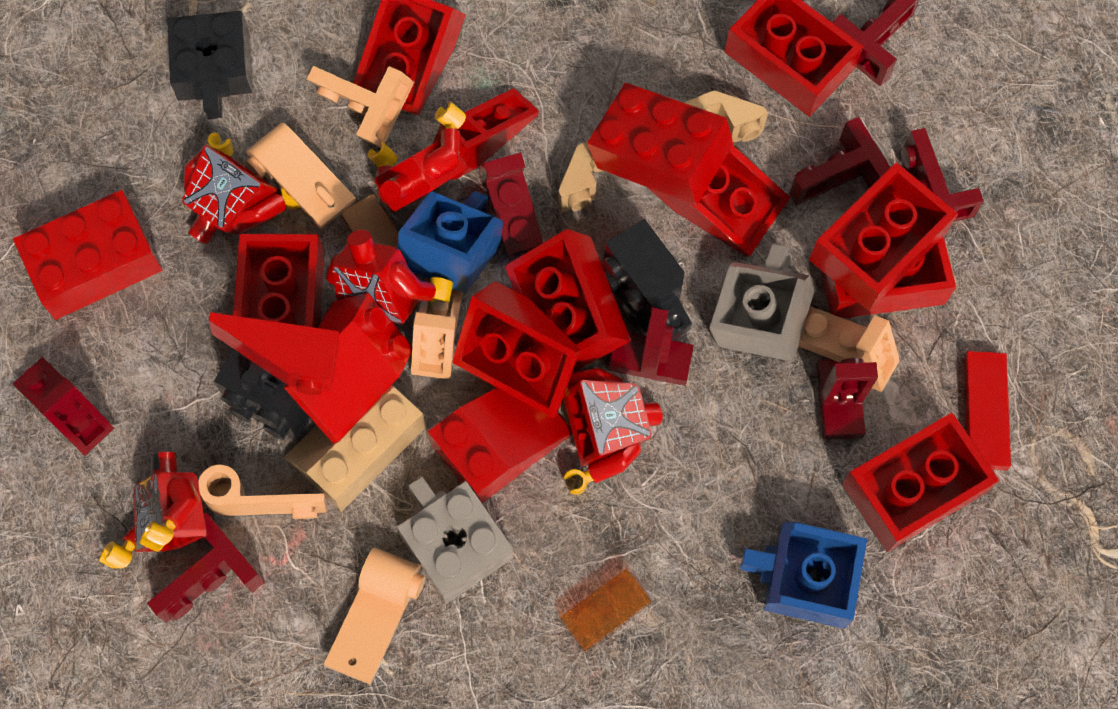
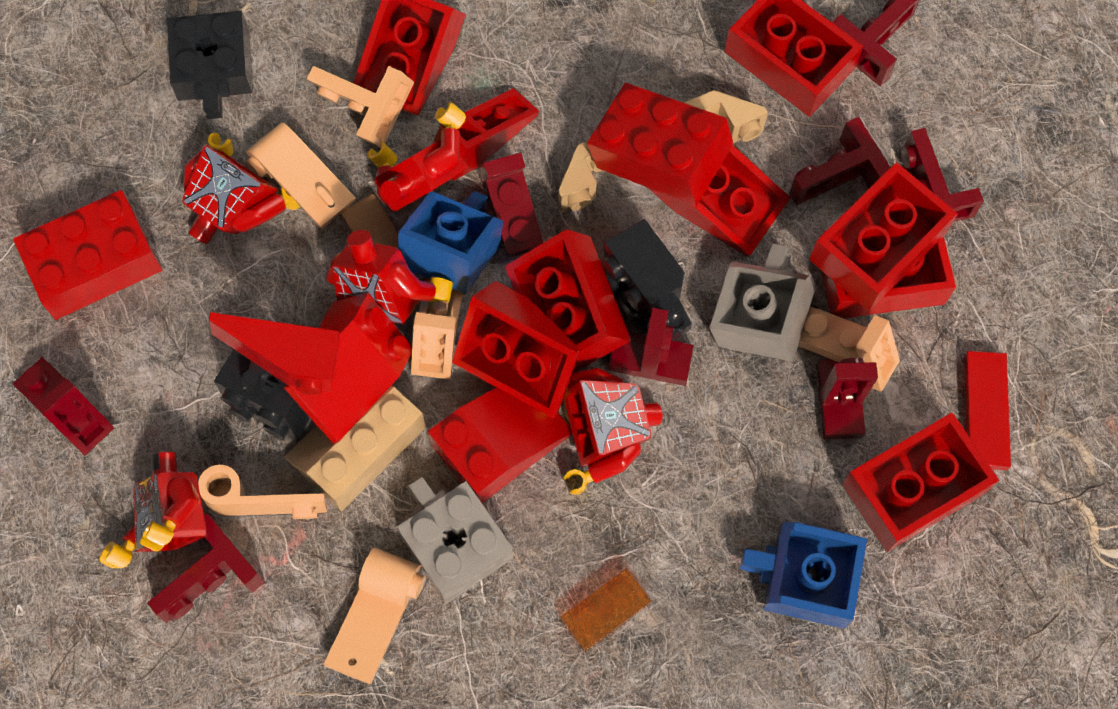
(280, 278): red brick -> none

